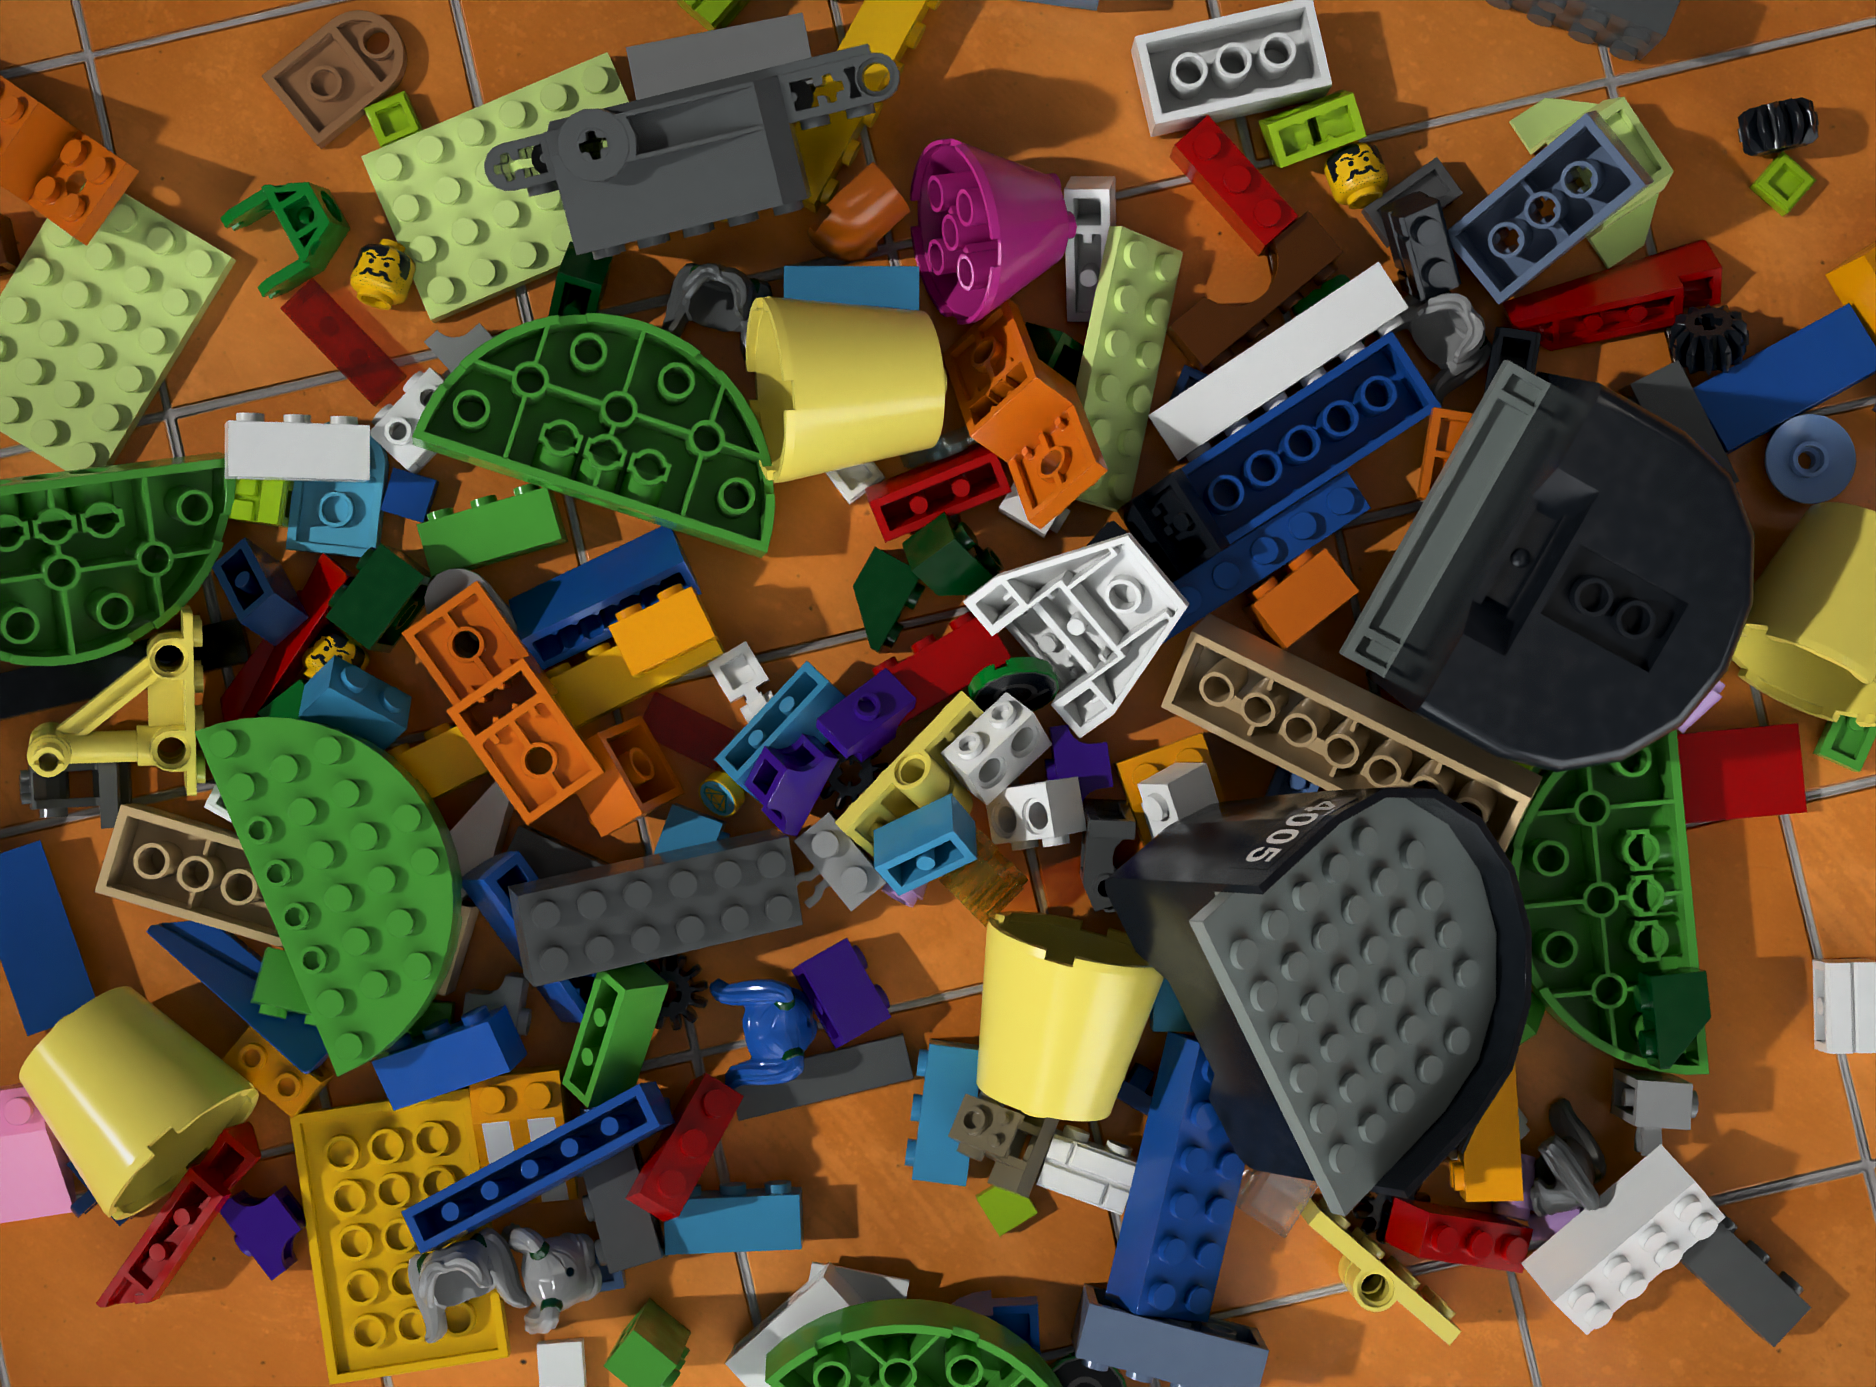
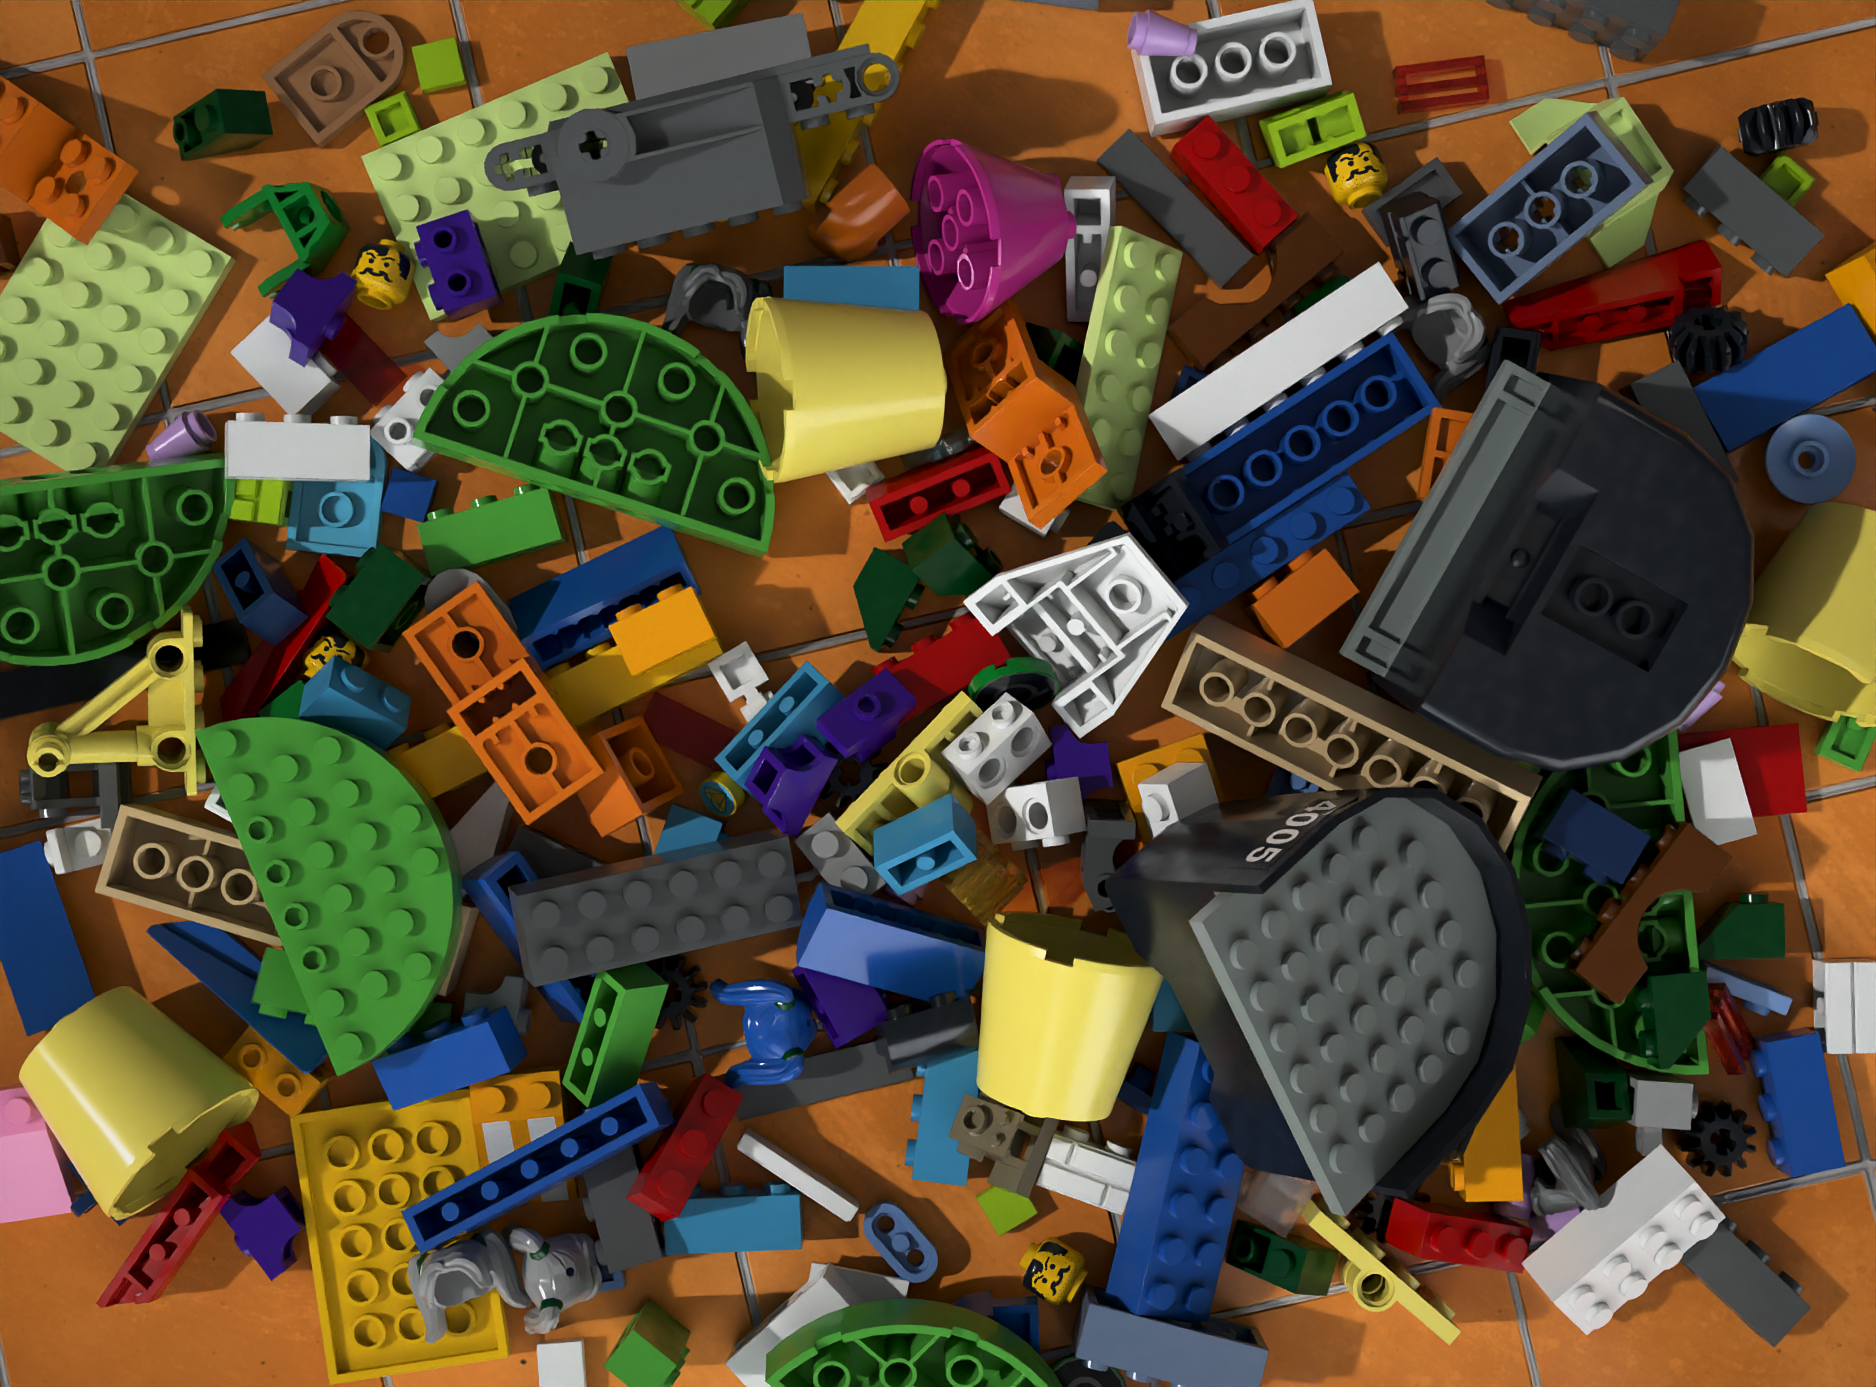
(77, 846): none -> white bracket
(185, 436): none -> lavender cone
(222, 124): none -> dark green slope
(293, 387): none -> white brick
(311, 311): none -> dark purple brick
(439, 65): none -> lime tile
(458, 265): none -> dark purple brick
(798, 1175): none -> white tile
(889, 944): none -> blue brick
(899, 1241): none -> medium blue plate
(927, 1033): none -> black brick
(1053, 1271): none -> yellow head
(1160, 36): none -> lavender cone
(1174, 209): none -> dark grey tile
(1285, 1262): none -> dark green slope
(1403, 90): none -> clear red tile
(1590, 836): none -> dark blue brick
(1590, 1086): none -> dark green slope
(1610, 953): none -> reddish brown arch
(1716, 792): none -> white piece
(1728, 1030): none -> clear red tile
(1733, 1143): none -> black gear
(1744, 930): none -> dark green slope
(1750, 212): none -> dark grey brick
(1756, 995): none -> medium blue plate
(1796, 1102): none -> blue brick

